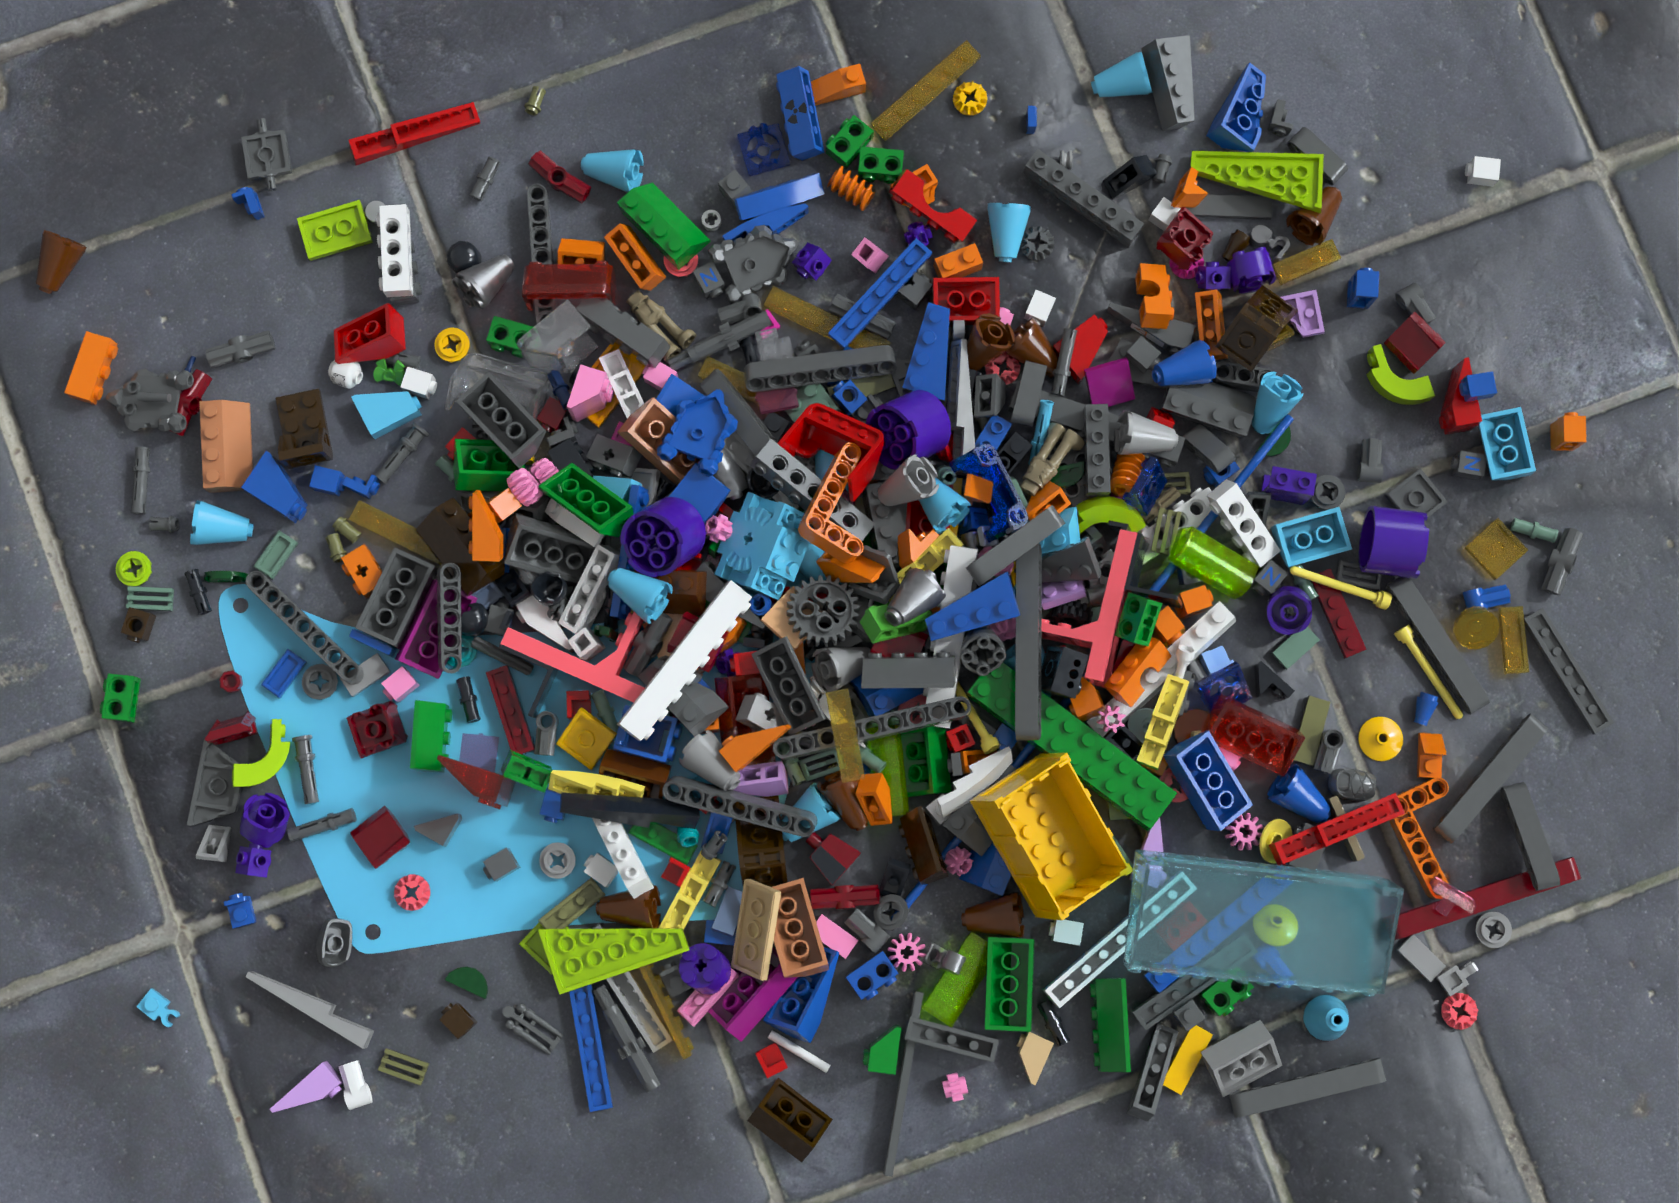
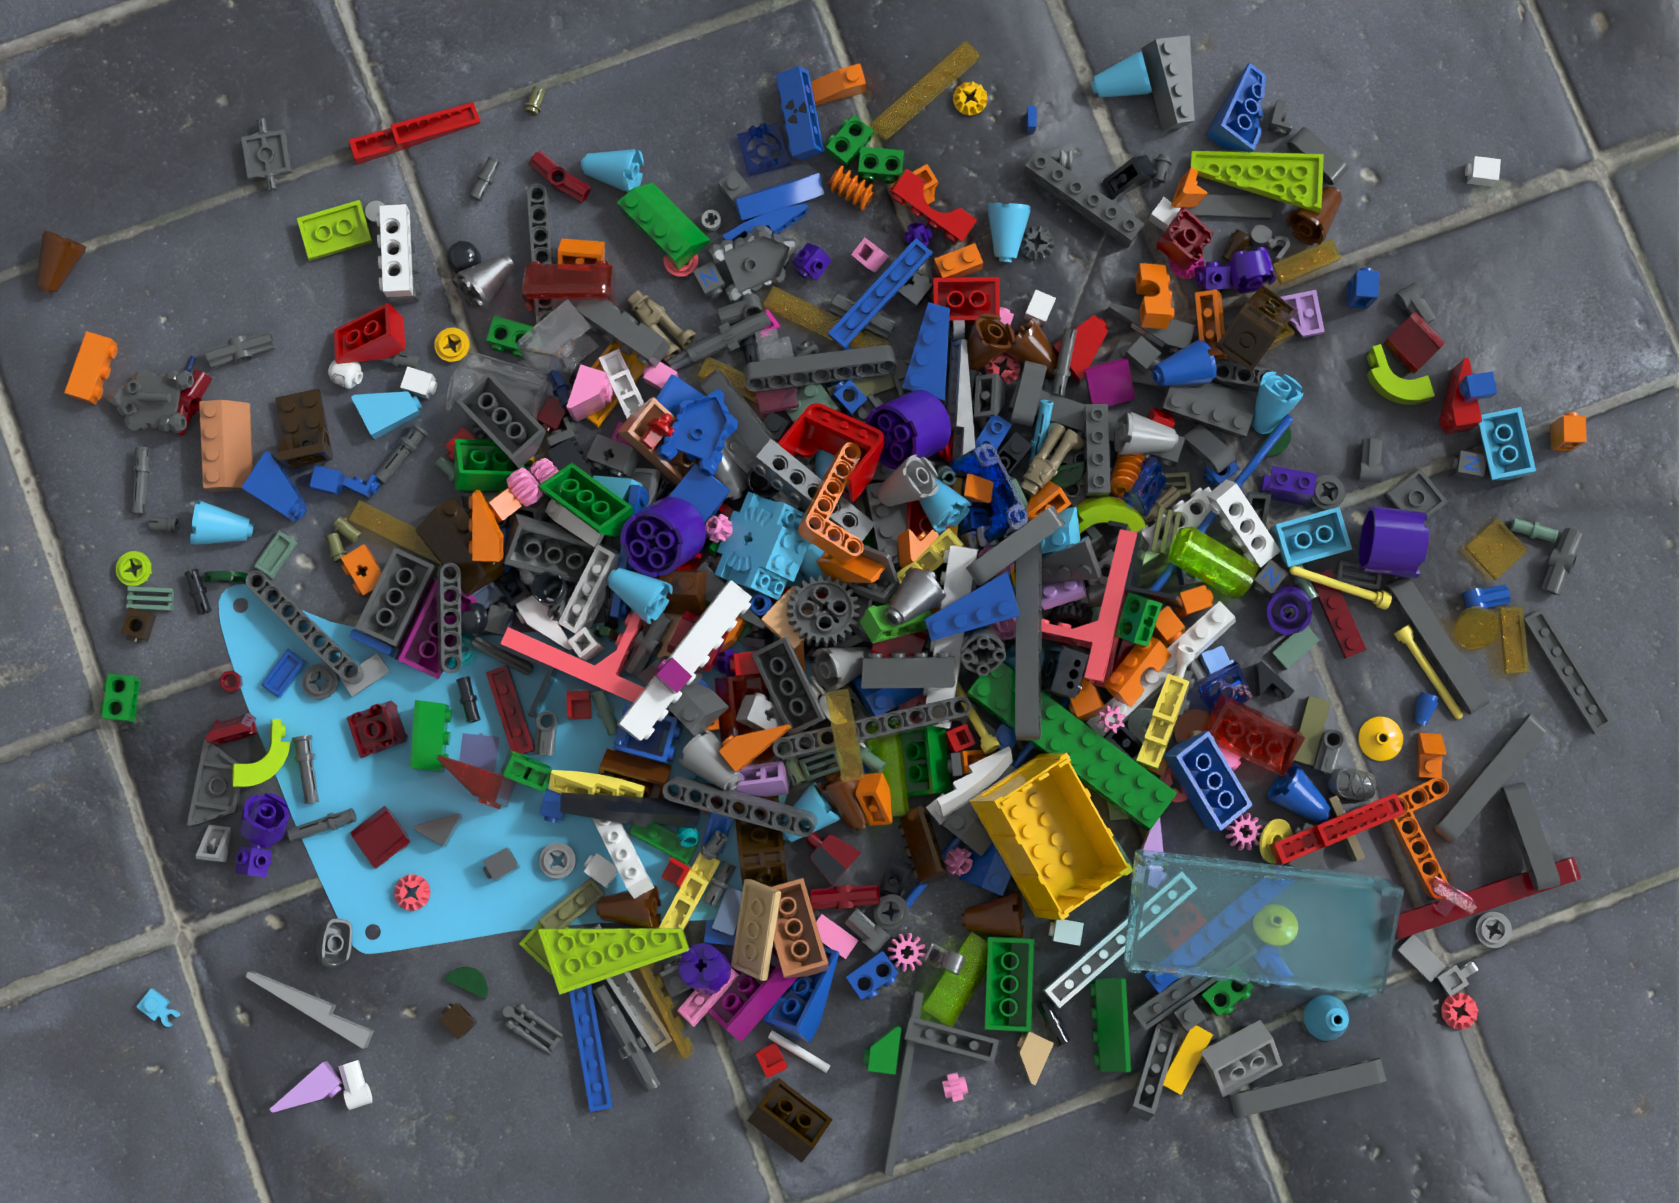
(240, 910): blue bracket -> none
(250, 200): blue bracket -> none
(385, 1060): olive tile -> none
(388, 374): bright green piece -> none
(399, 685): bright pink brick -> none
(586, 738): yellow tile -> none
(635, 257): orange brick -> none
(657, 429): none -> red piece
(672, 675): none -> magenta brick

